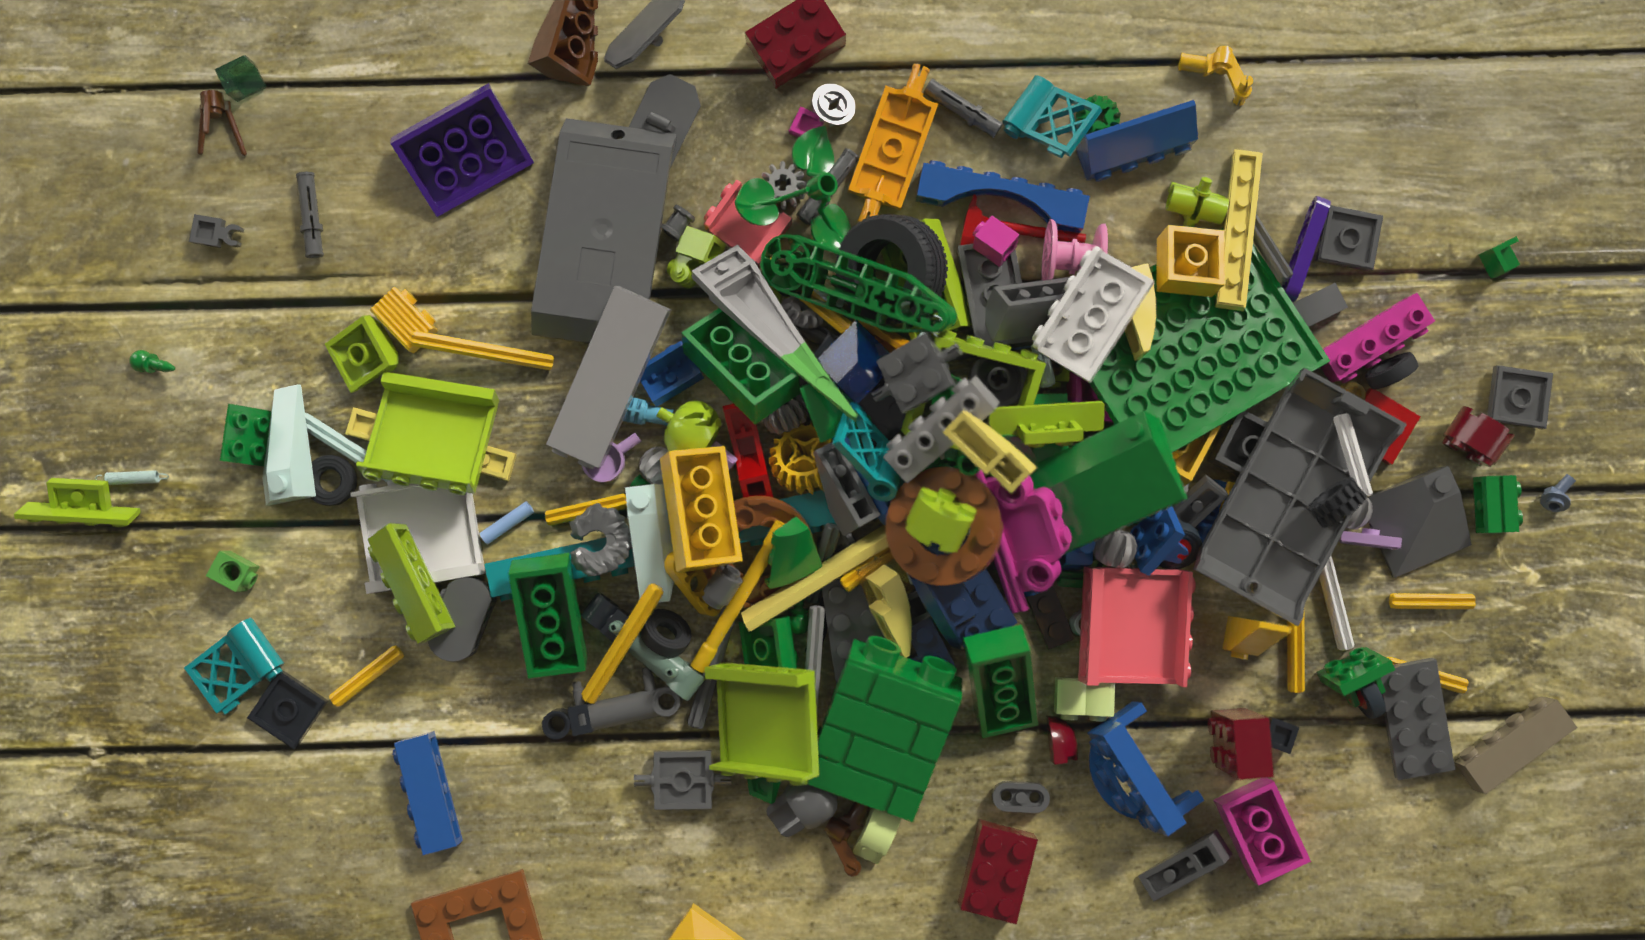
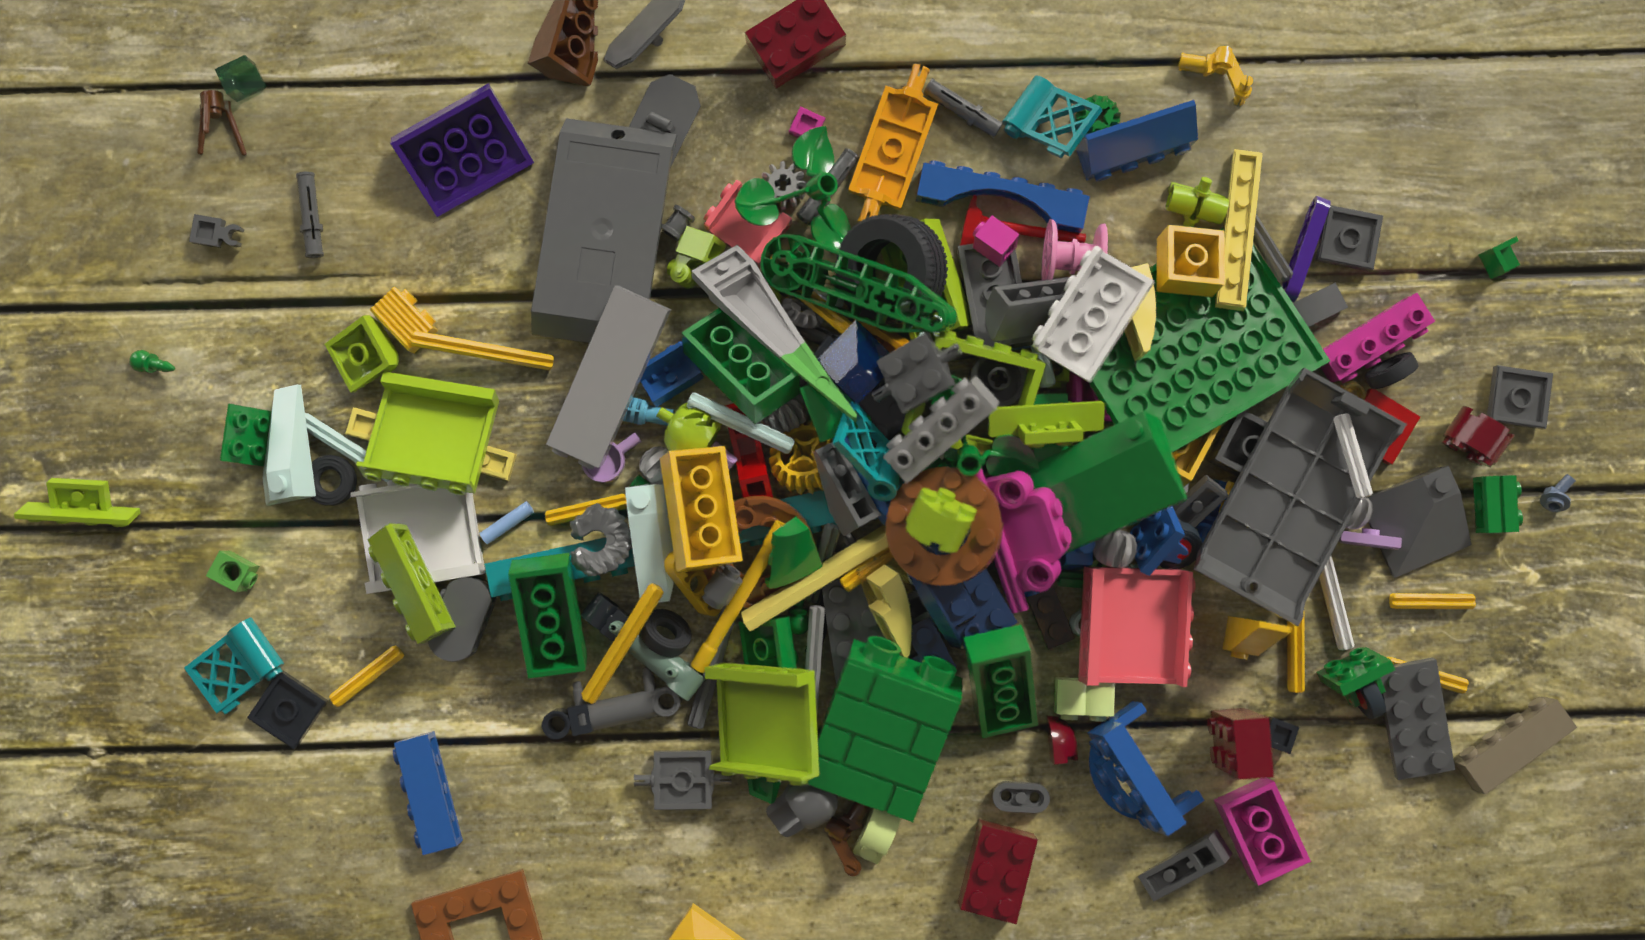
(136, 477): light aqua piece -> none
(742, 423): none -> light aqua axle
(827, 95): gear -> none
(989, 450): light yellow slope -> none
(1337, 502): black tyre -> none

